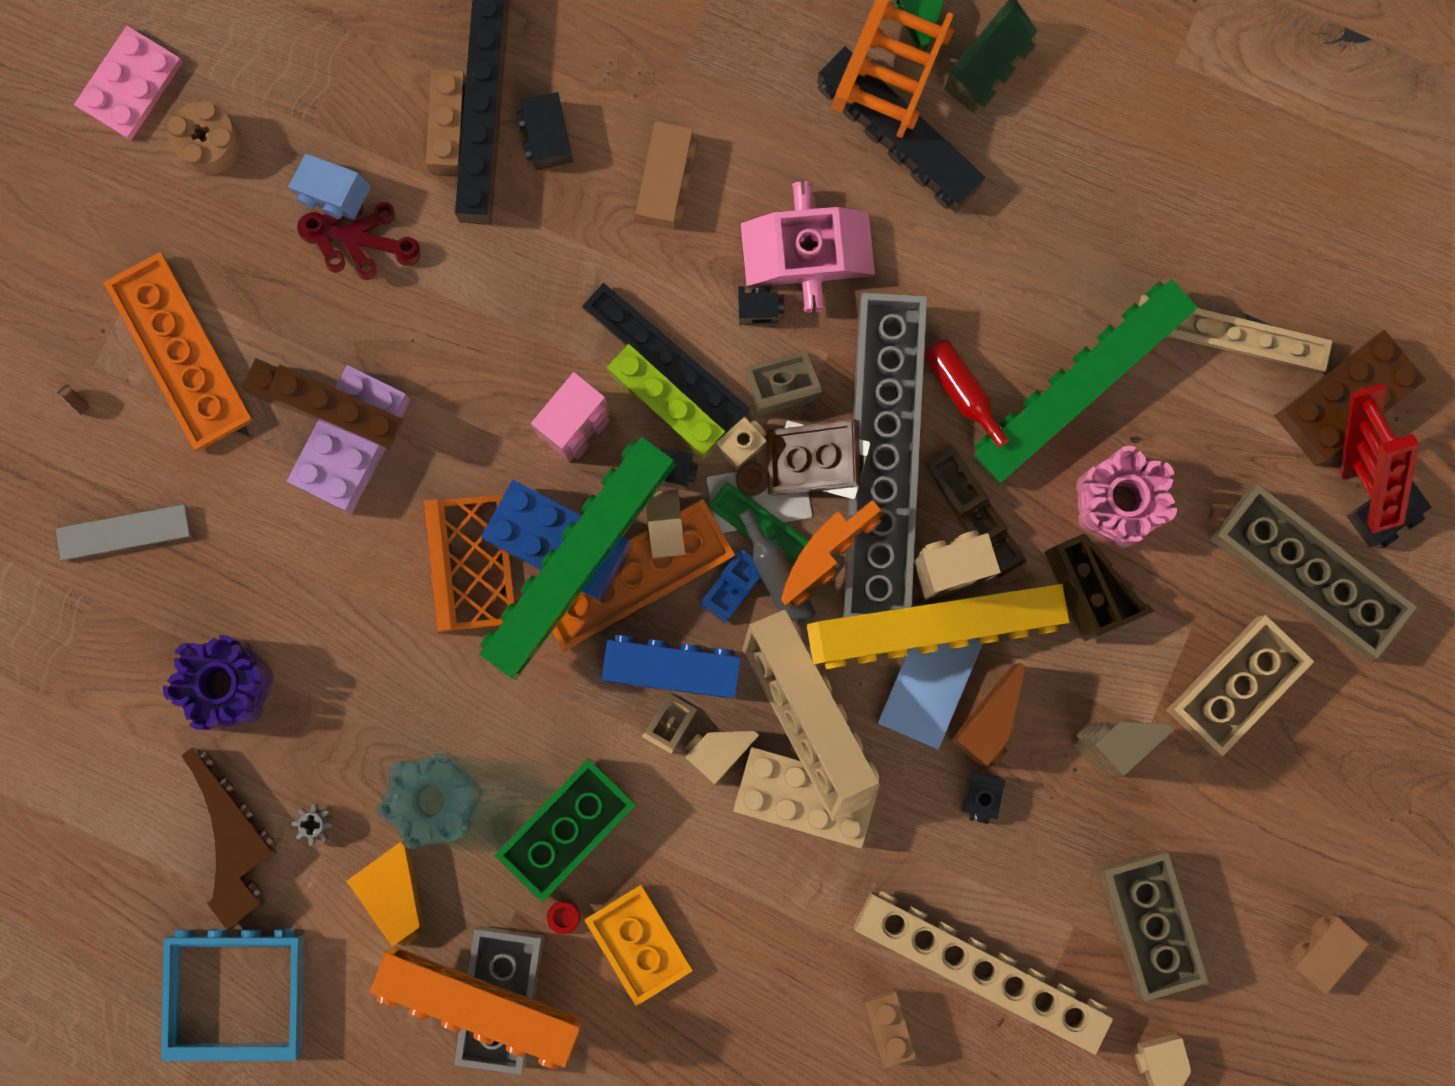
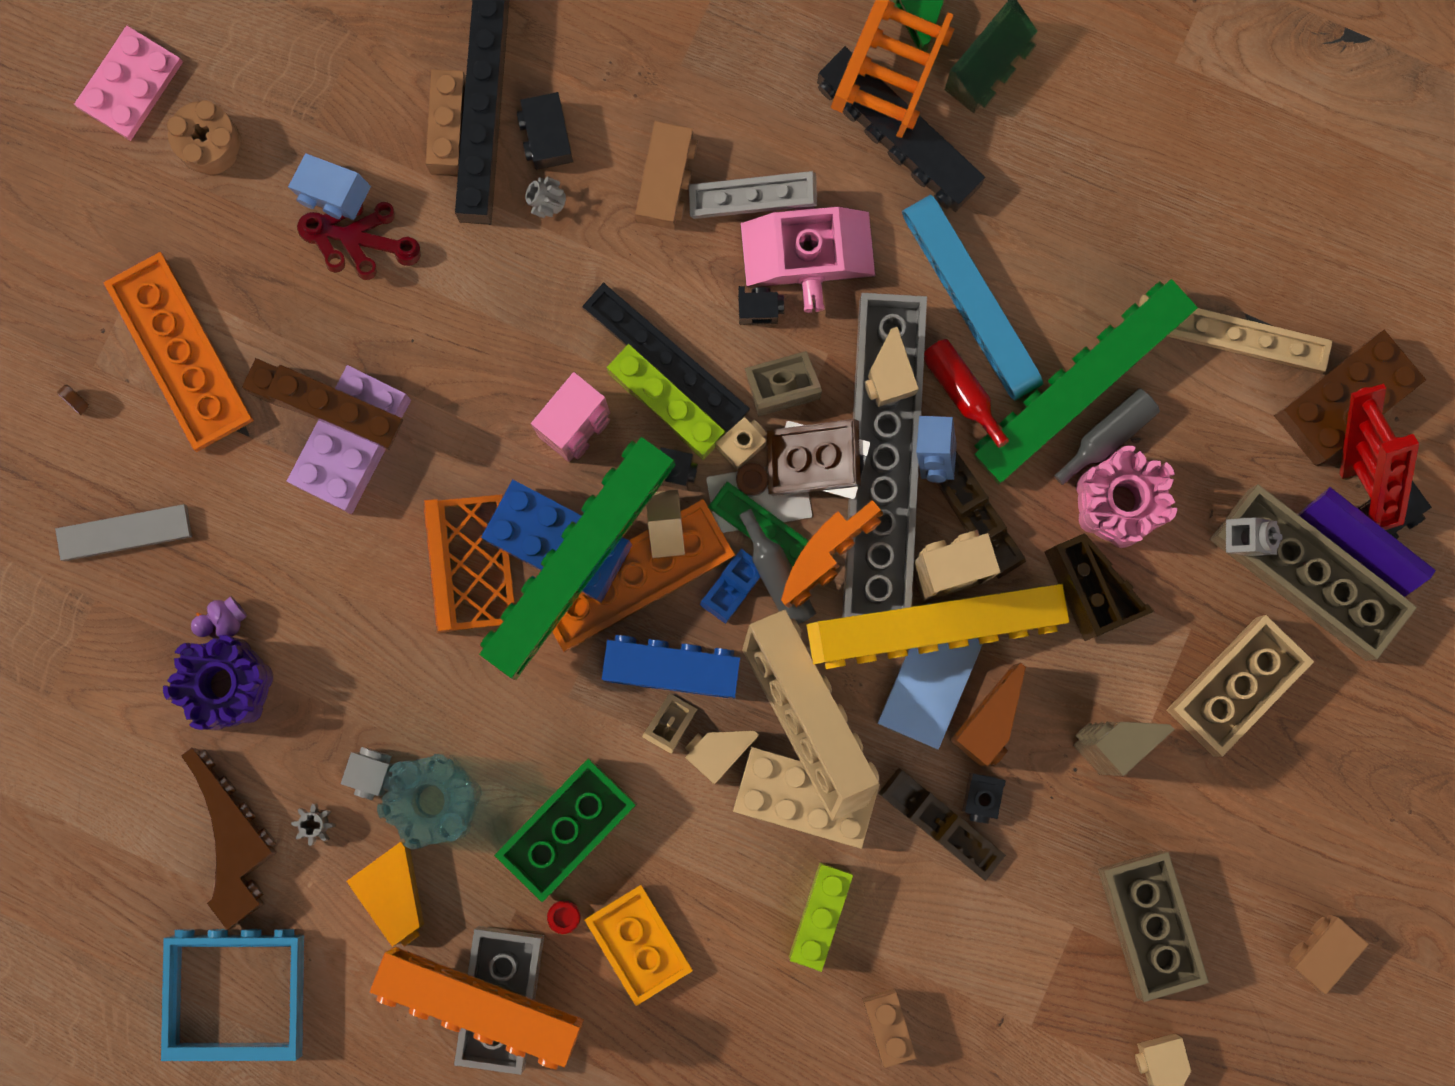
(223, 615): none -> medium lavender animal
(368, 773): none -> light grey brick
(545, 197): none -> light grey gear
(753, 195): none -> light grey plate
(820, 917): none -> lime brick
(891, 373): none -> tan slope
(936, 448): none -> medium blue brick
(942, 824): none -> dark brown slope
(972, 297): none -> dark azure beam
(1086, 1033): tan brick -> none
(1111, 433): none -> dark grey piece
(1252, 536): none -> light grey brick
(1367, 542): none -> dark purple tile

